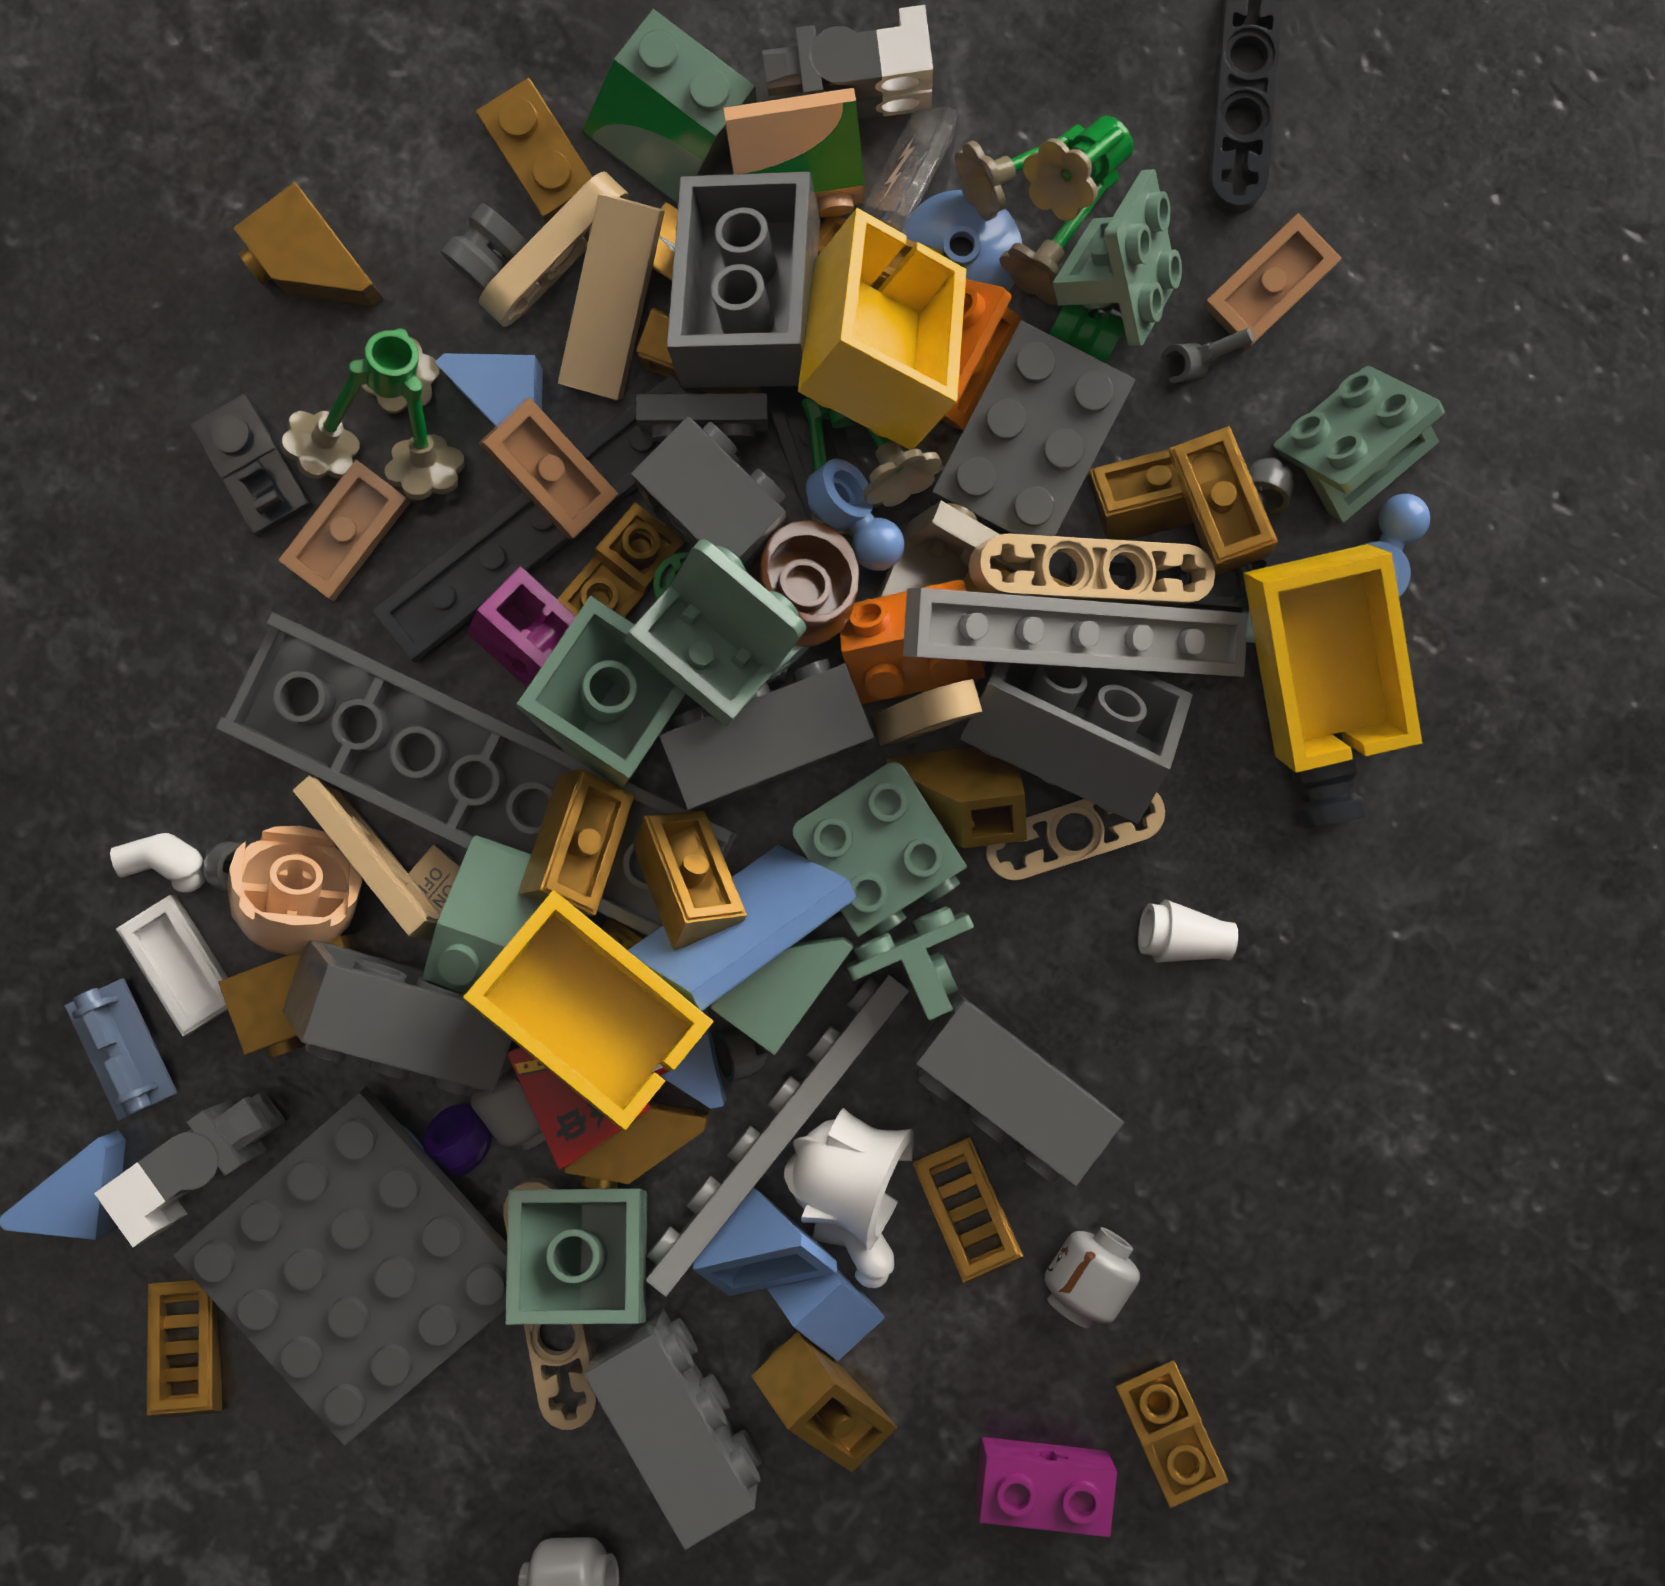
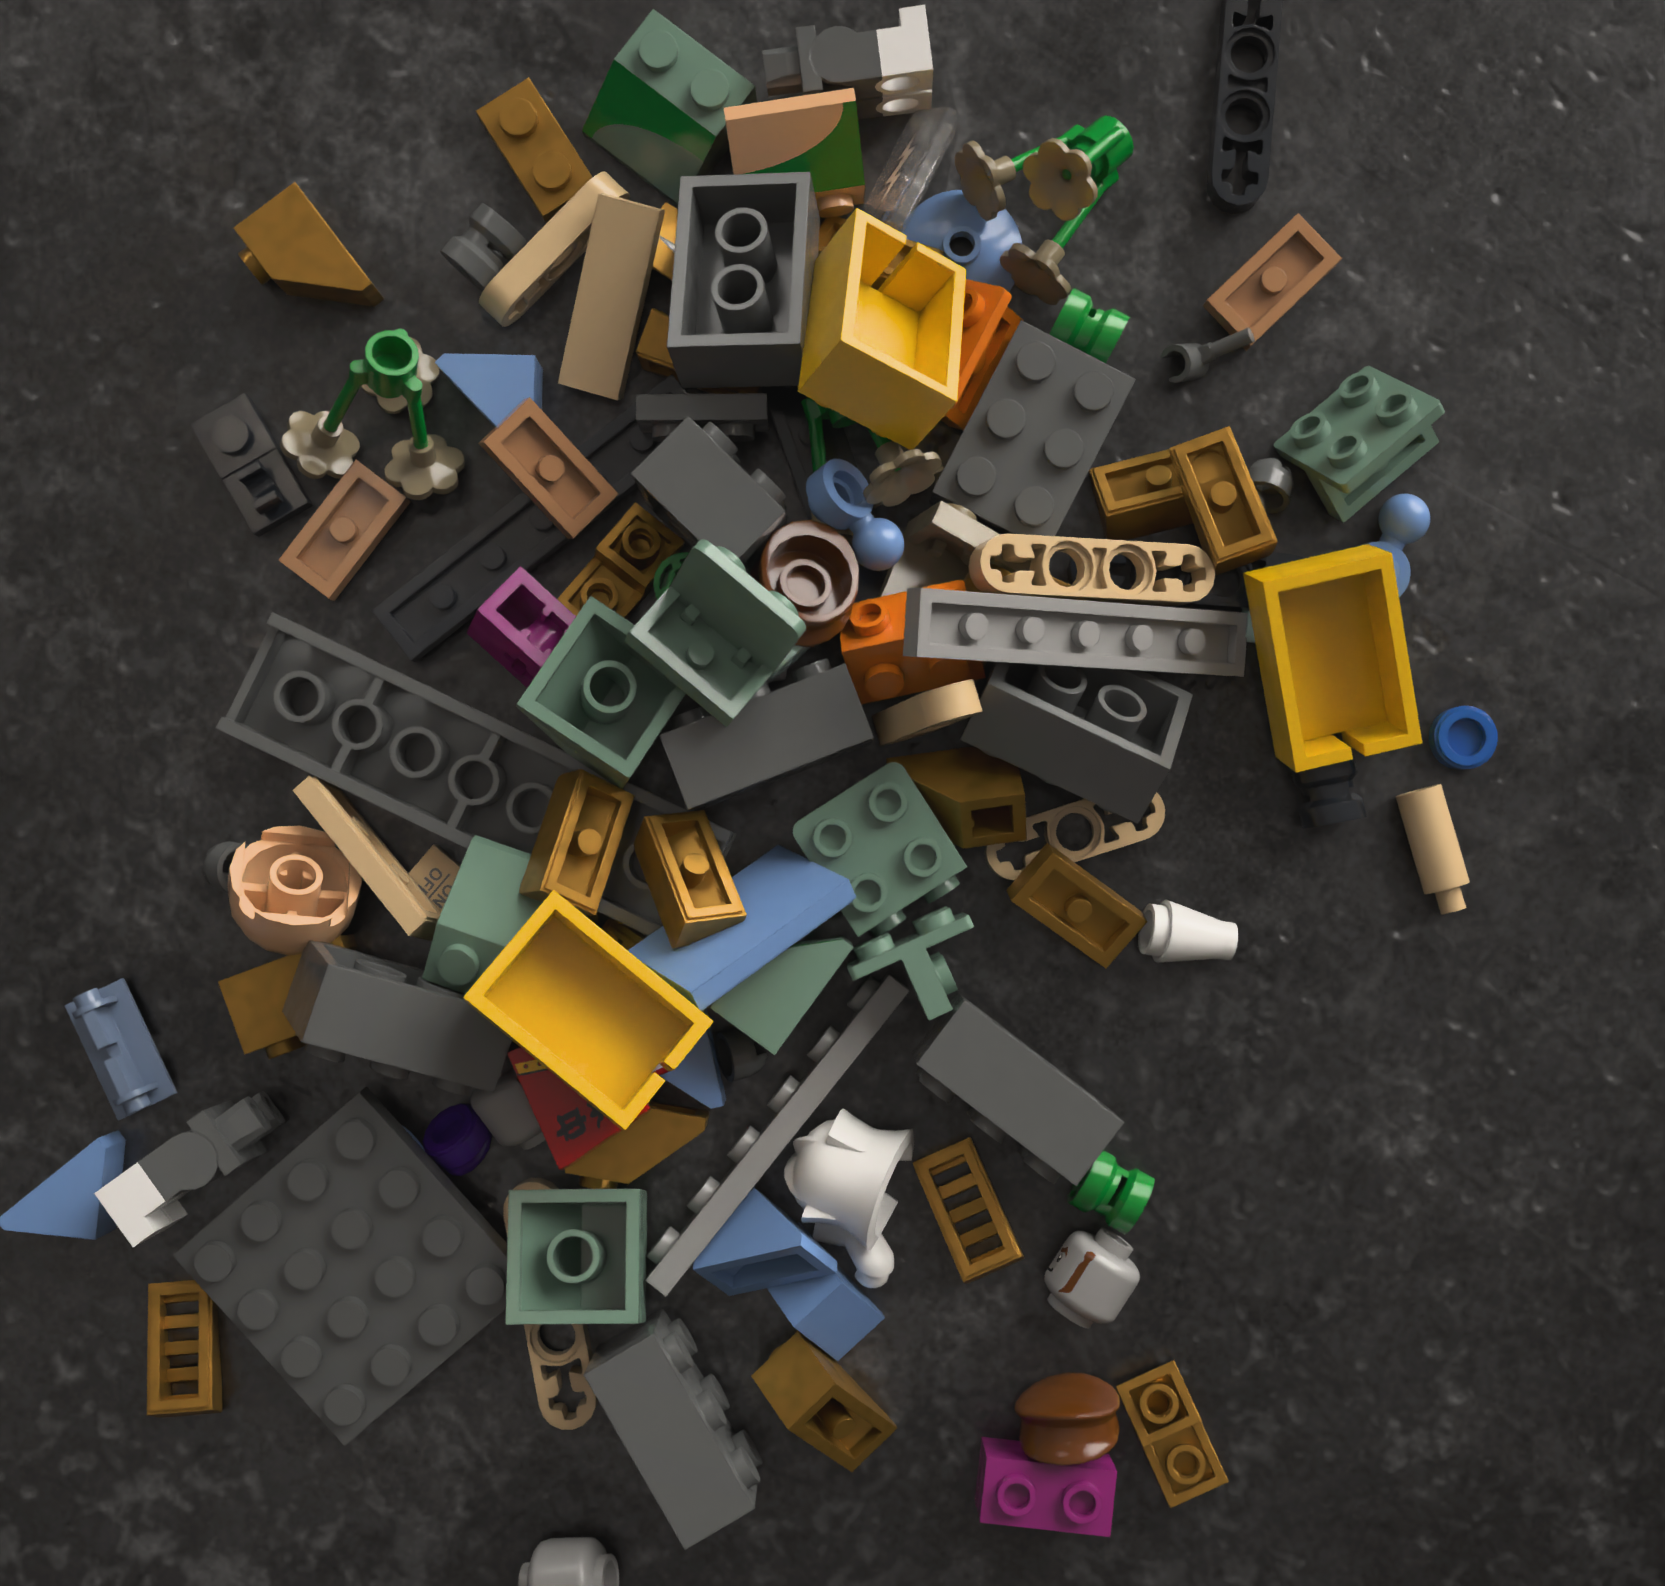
(165, 855): white arm -> none
(176, 963): white tile -> none
(1068, 1419): none -> reddish brown piece
(1076, 905): none -> pearl gold plate
(1112, 1192): none -> green wheel
(1125, 261): sand green bracket -> none
(1434, 846): none -> tan cylinder
(1463, 737): none -> blue tile

